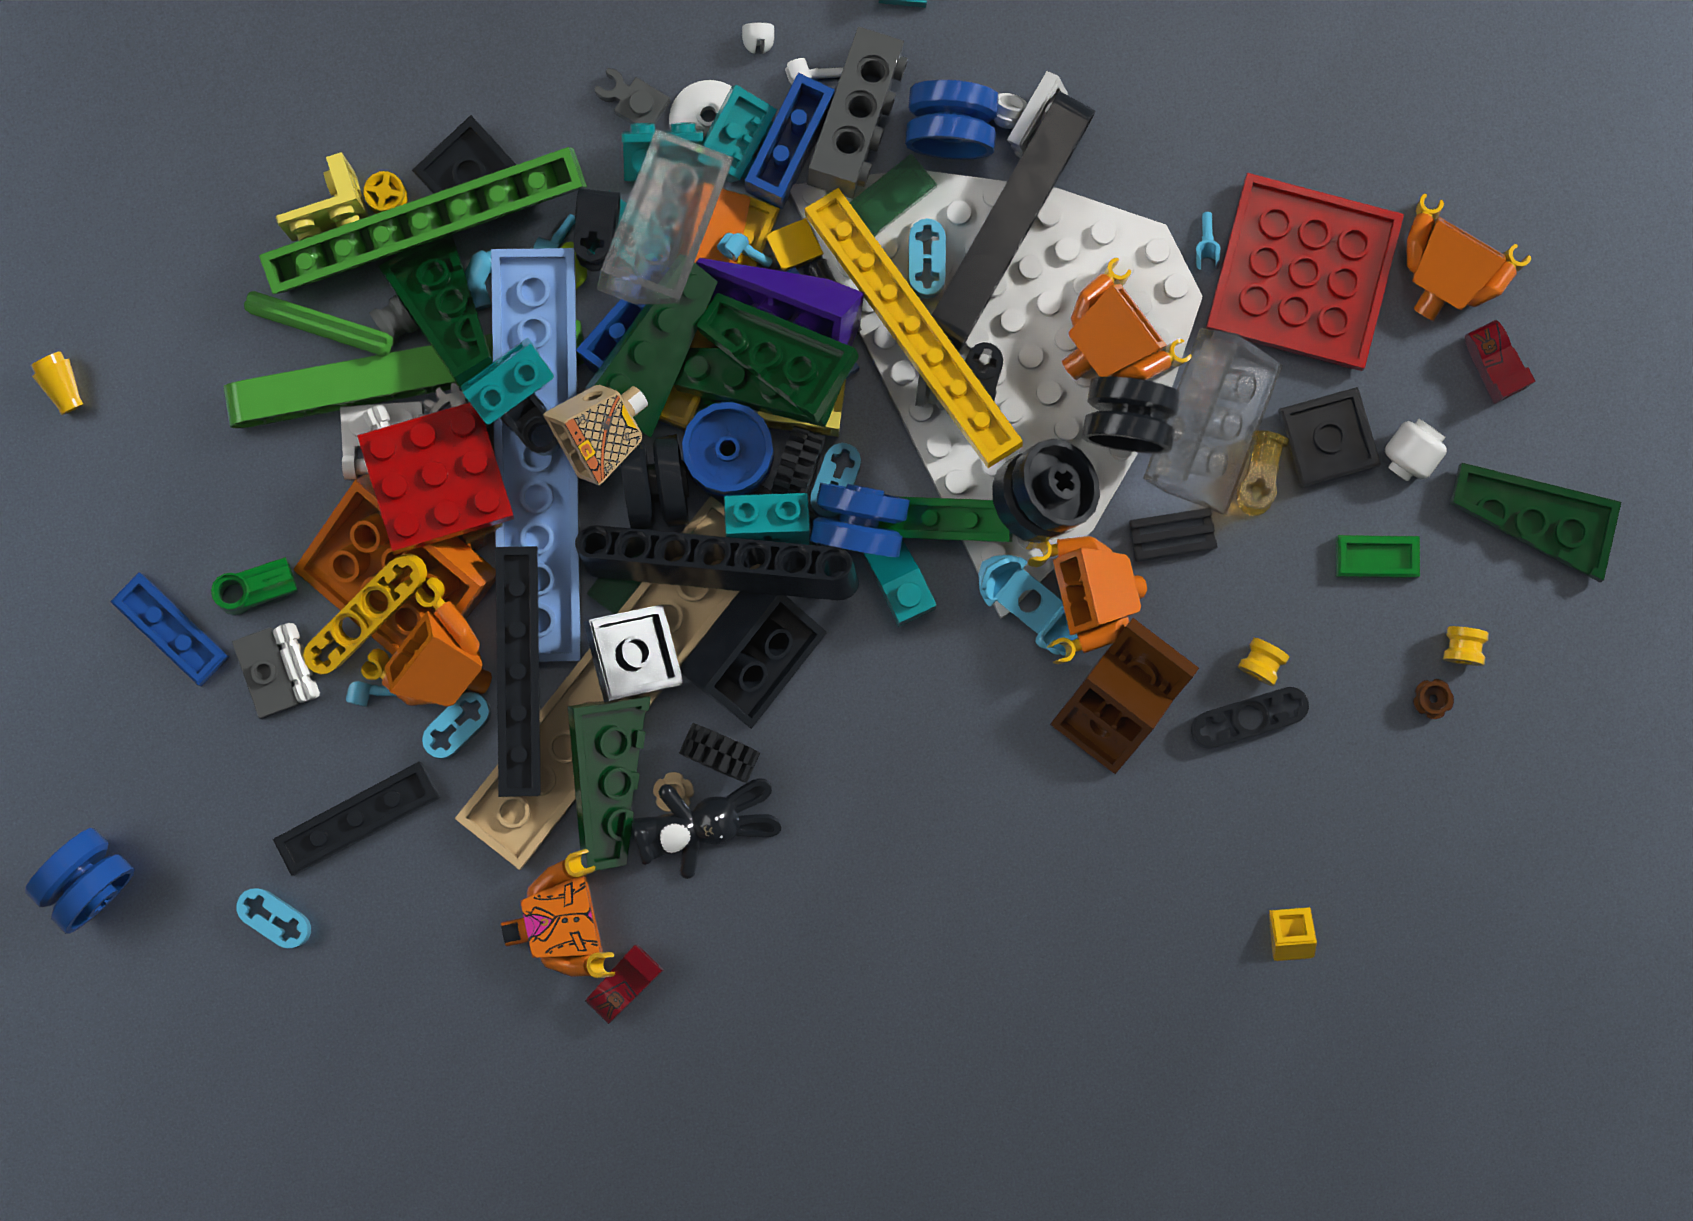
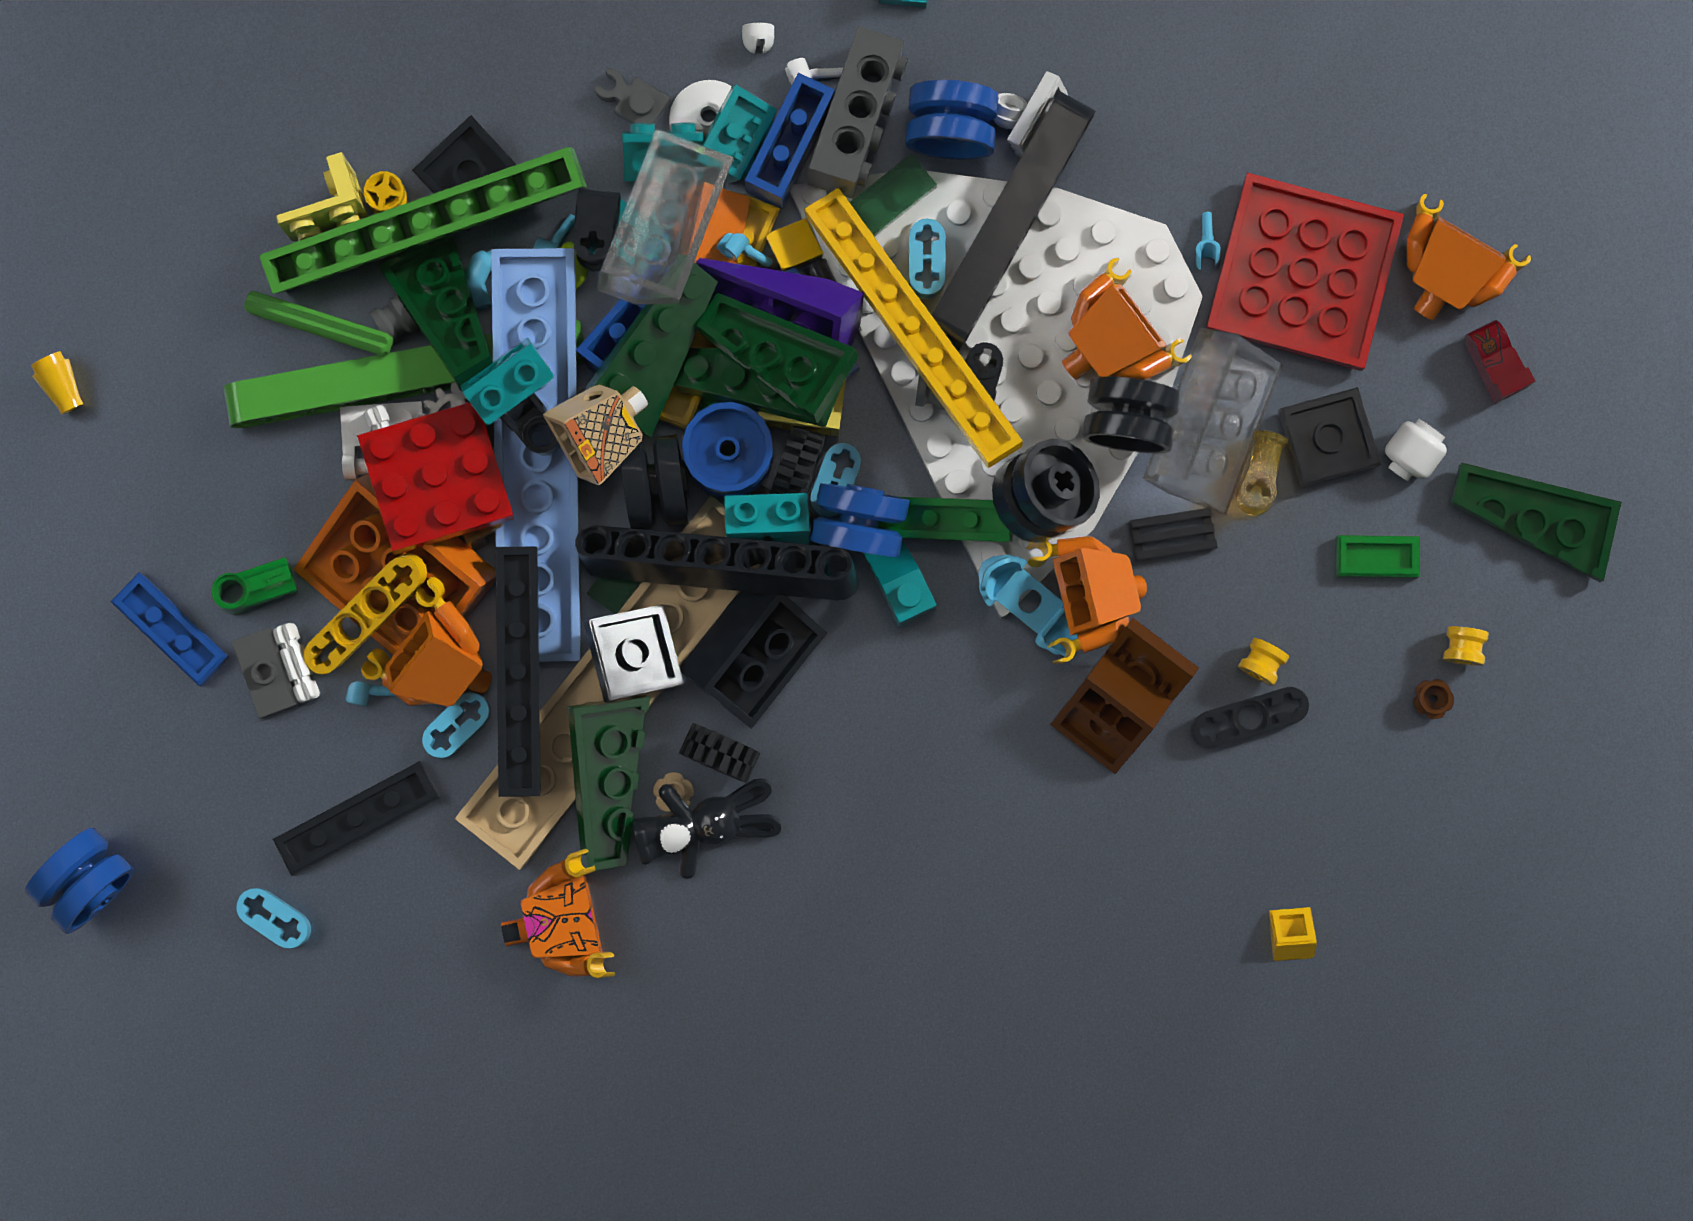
(631, 977): dark red leg -> none

